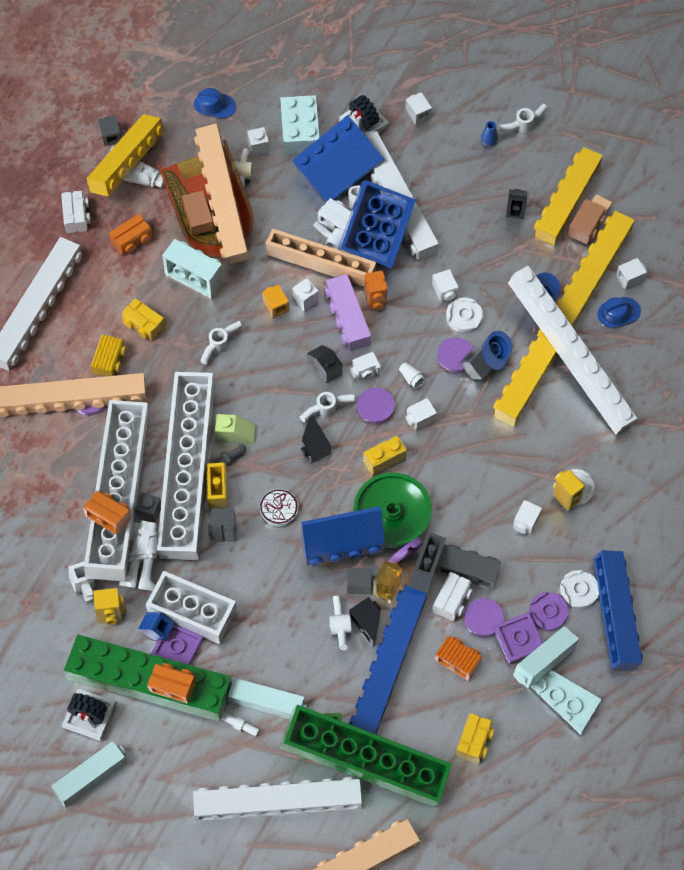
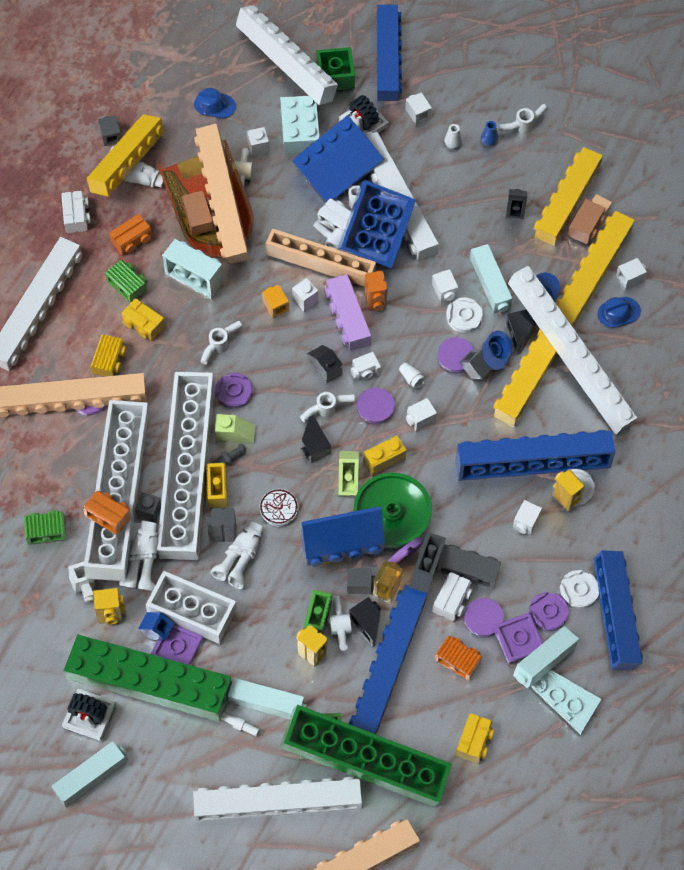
(45, 527): none -> bright green brick
(126, 281): none -> bright green brick
(172, 683): orange brick -> none
(234, 390): none -> medium lavender tile
(242, 548): none -> white piece
(286, 55): none -> white brick
(311, 645): none -> yellow brick
(318, 611): none -> bright green brick
(338, 65): none -> green brick
(348, 472): none -> yellowish green slope
(387, 53): none -> blue brick
(453, 137): none -> white cone
(491, 278): none -> light aqua brick
(520, 327): none -> black slope
(534, 455): none -> blue brick

